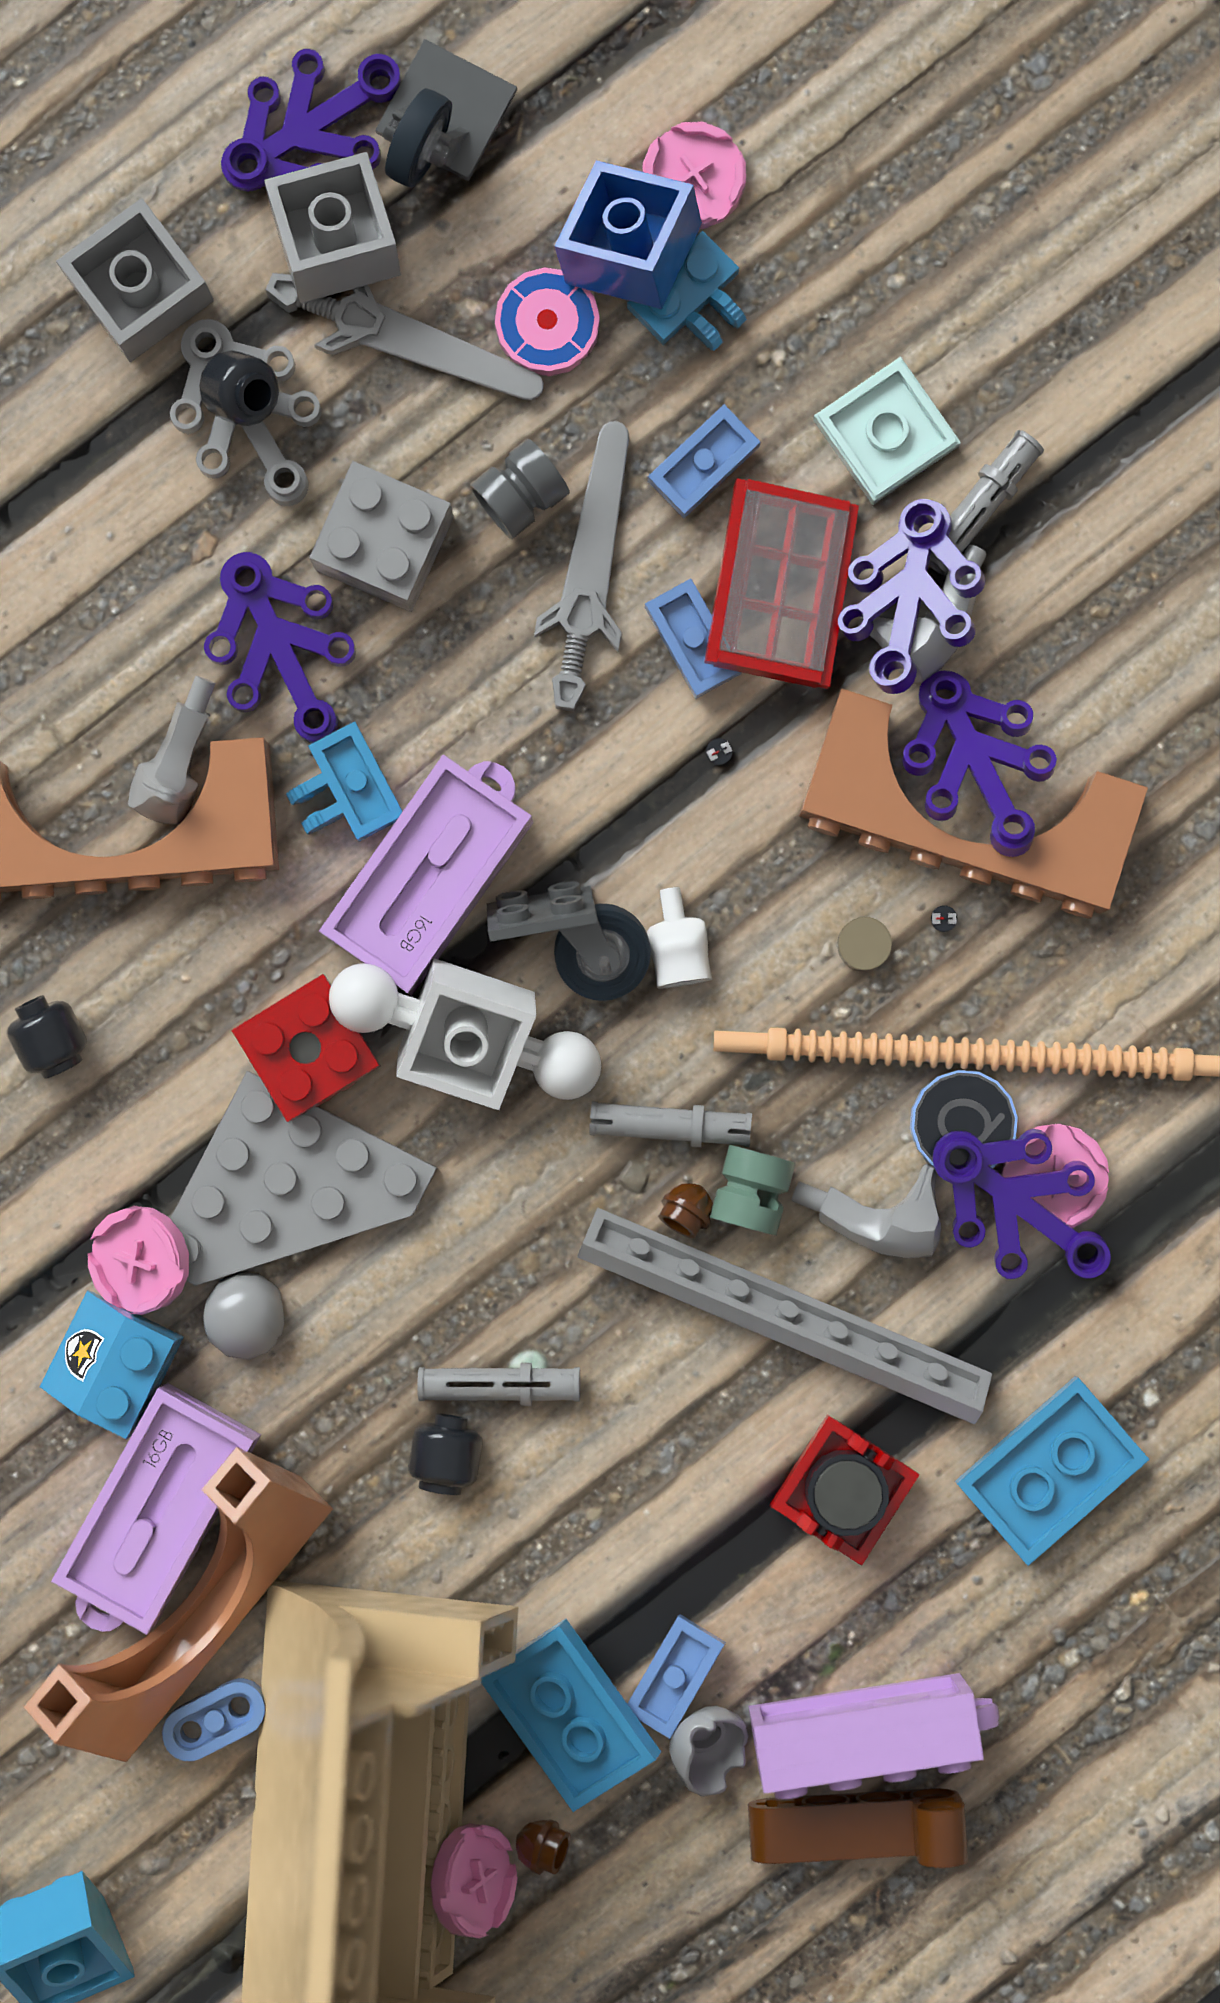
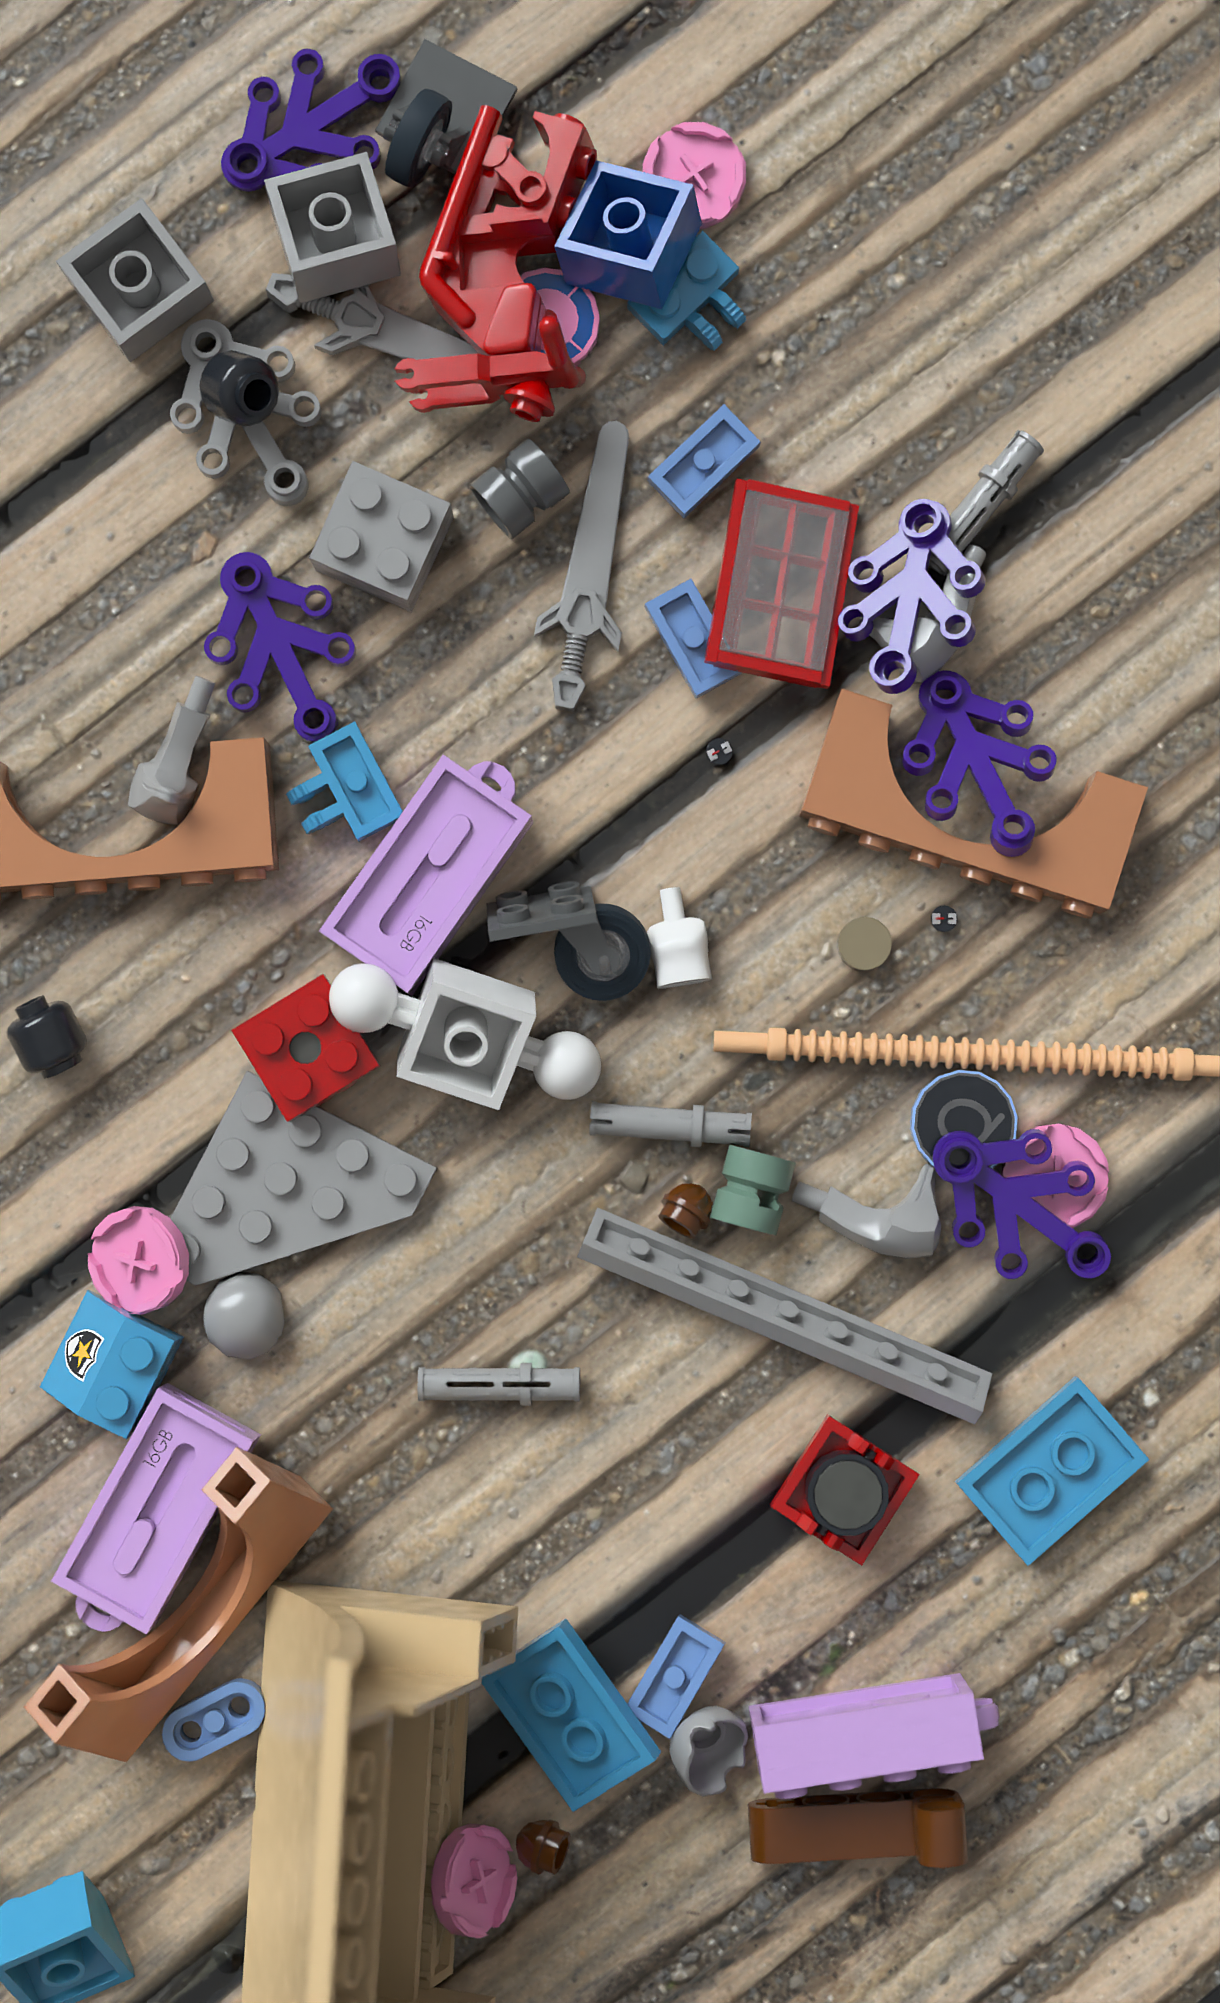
(445, 1455): black head -> none
(475, 275): none -> red piece
(886, 430): light aqua tile -> none

